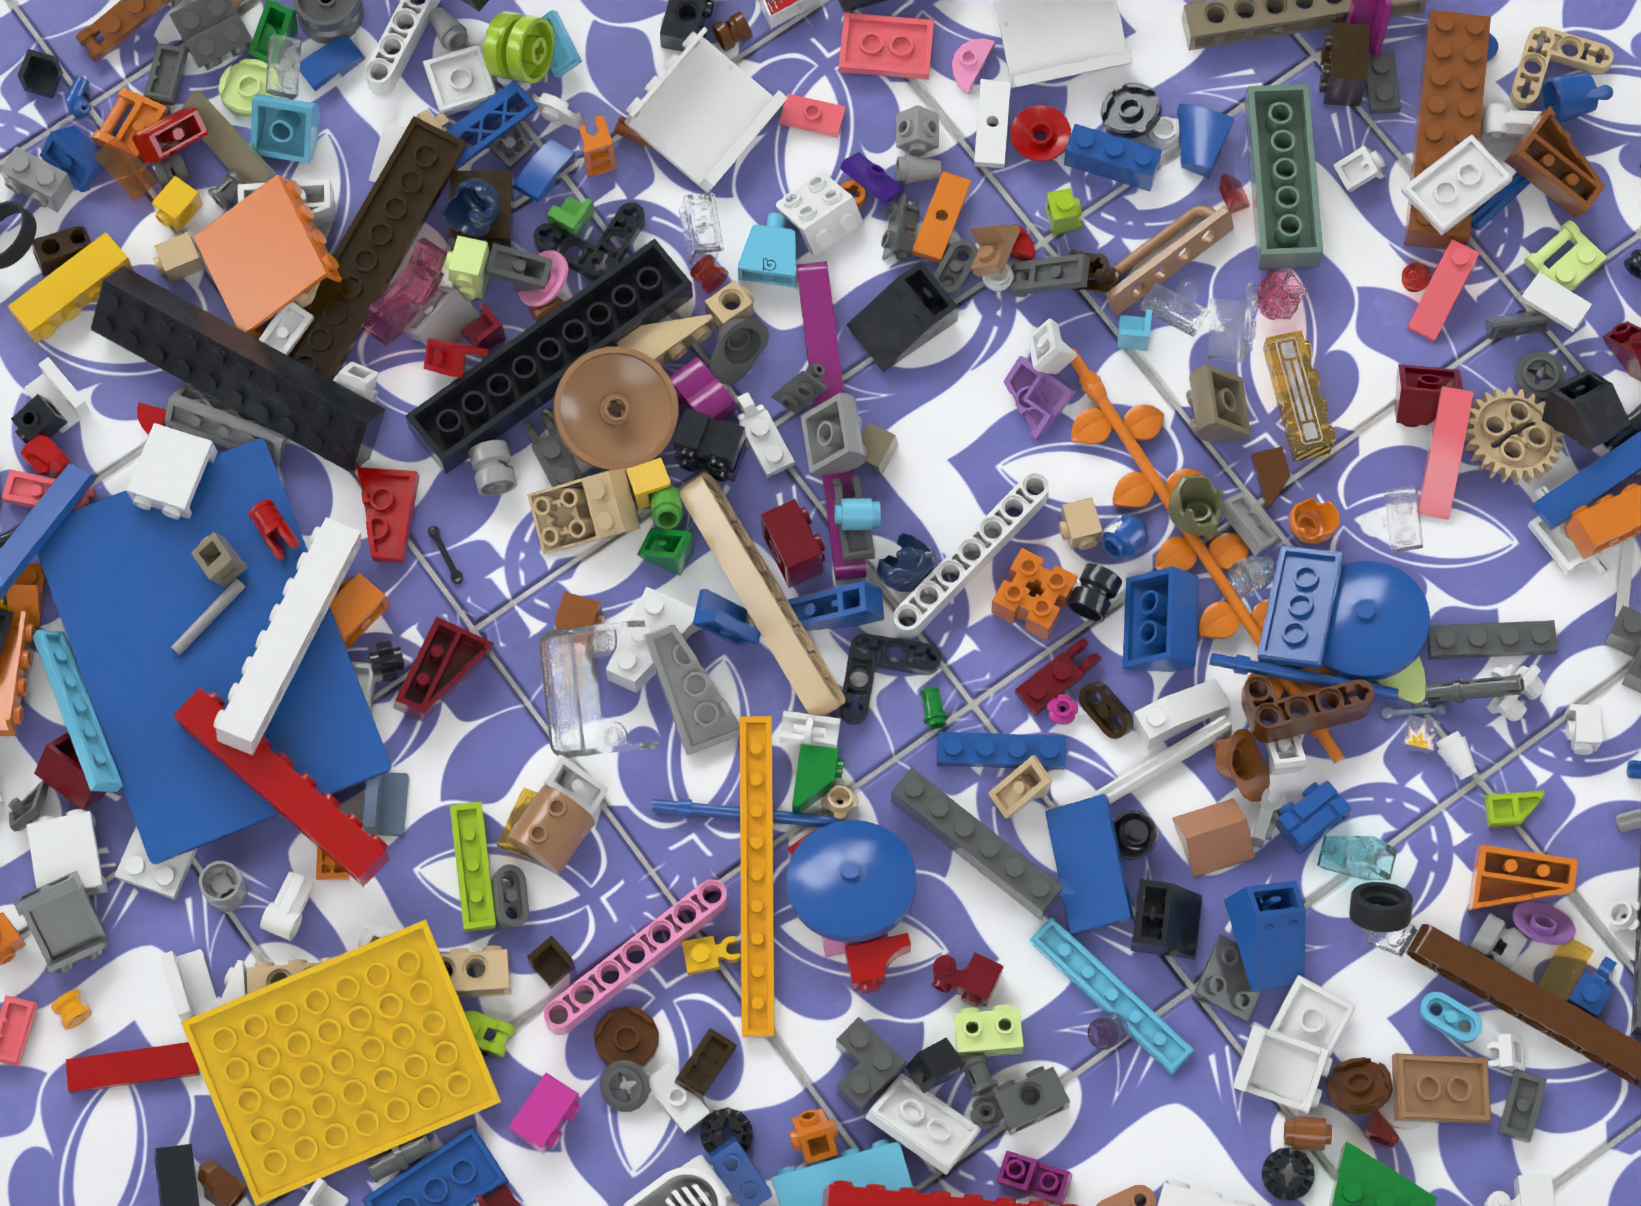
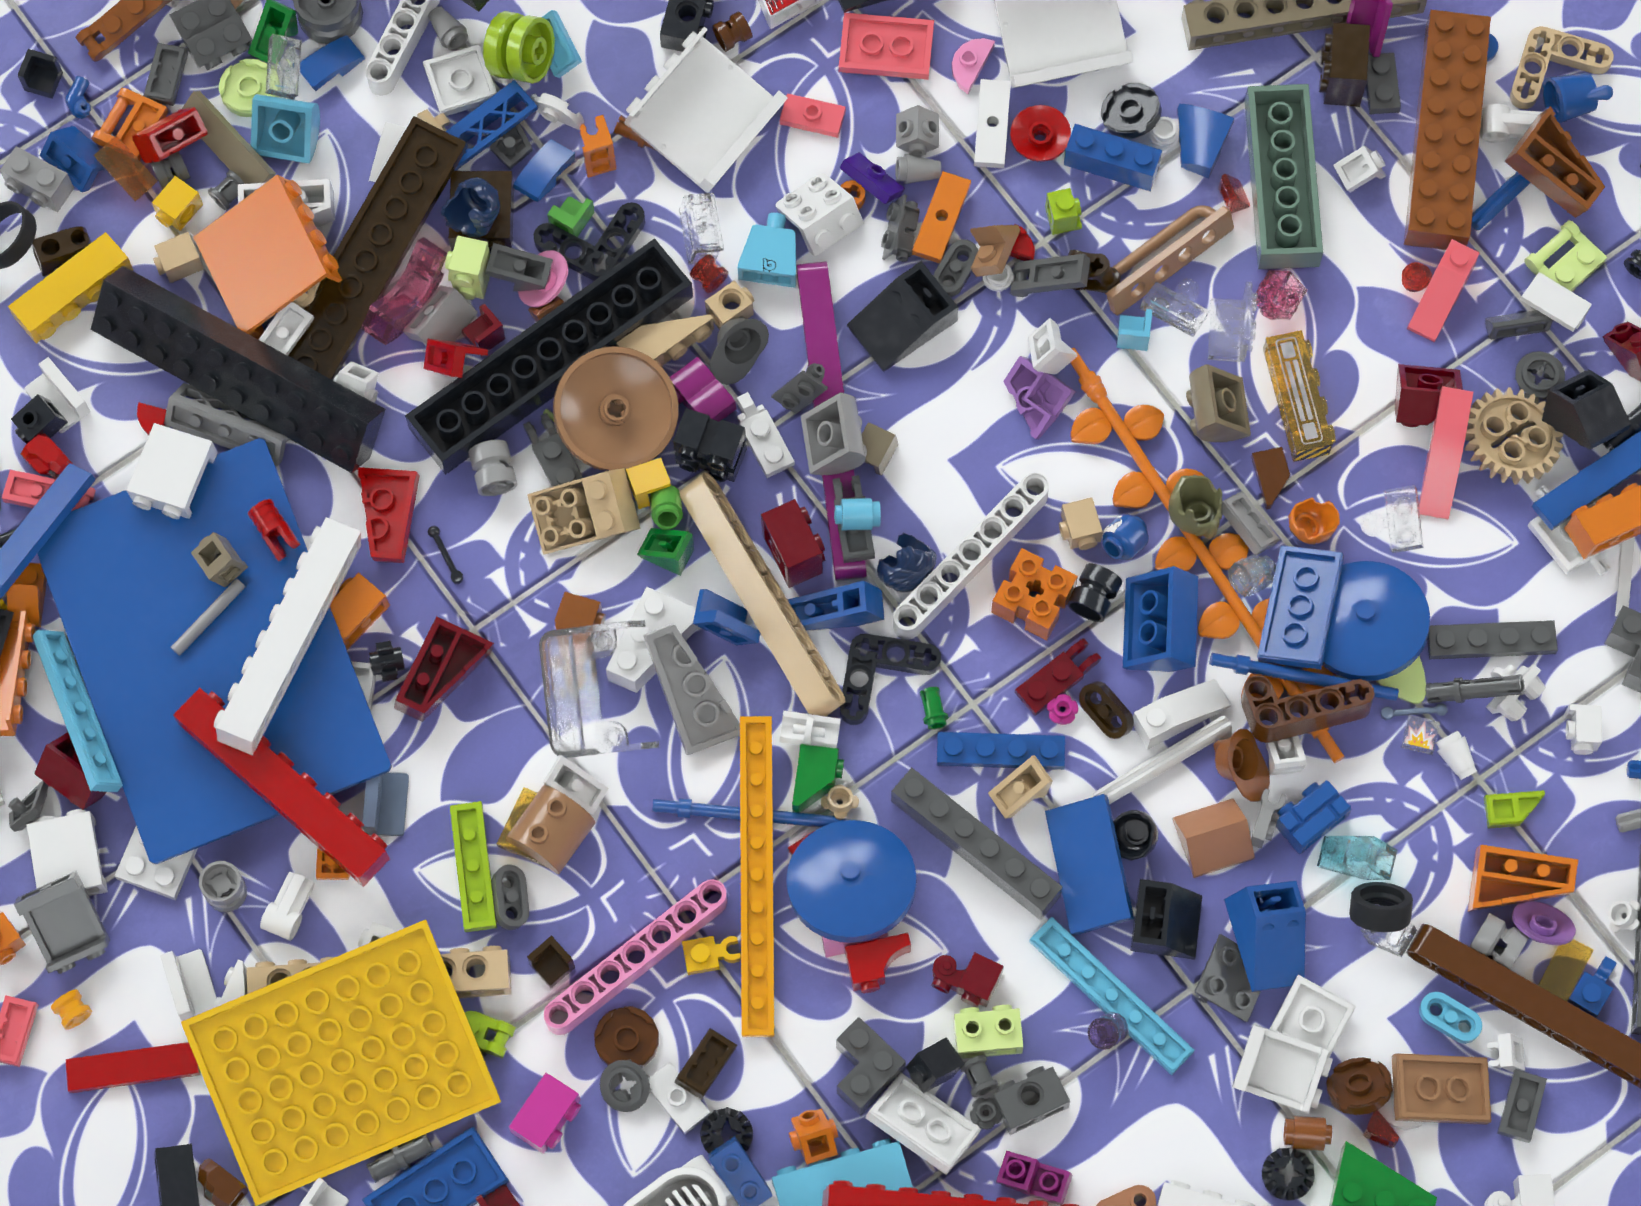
(1456, 184): white tile -> none

